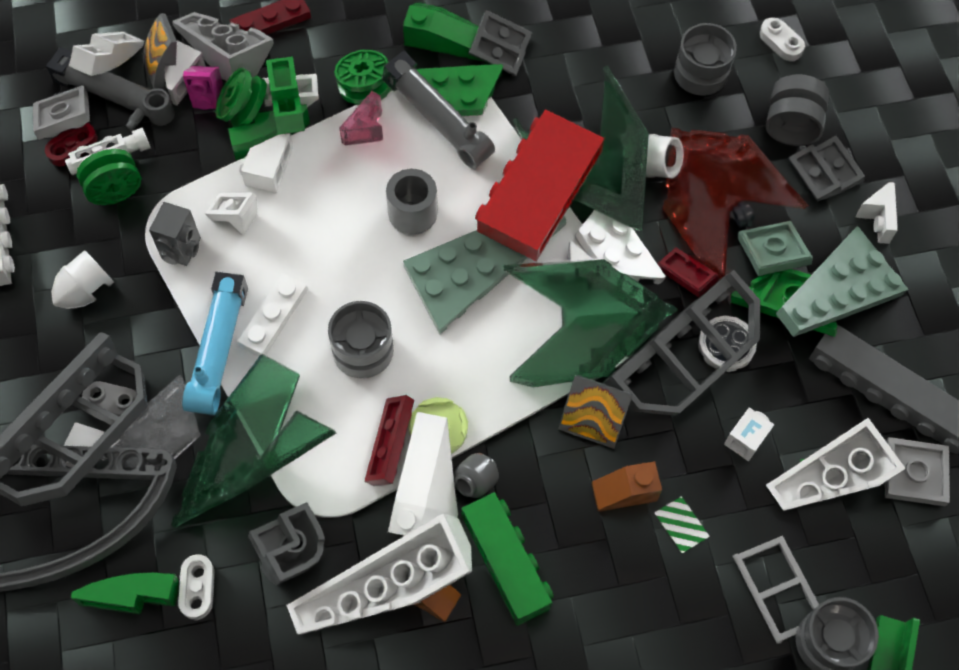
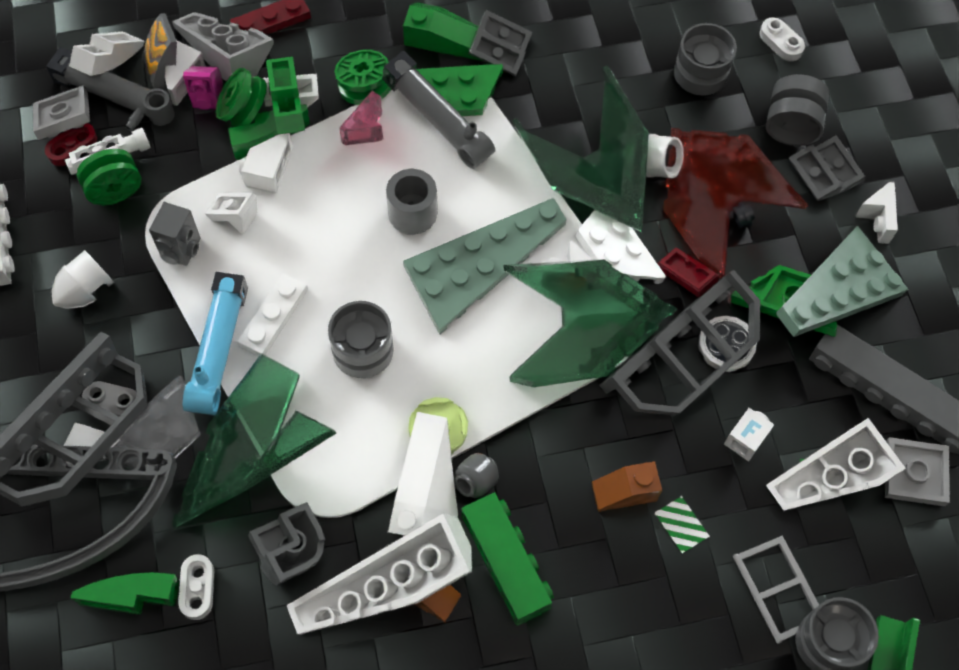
(389, 440): dark red plate -> none
(539, 184): red brick -> none
(595, 411): slope -> none
(774, 248): sand green tile -> none

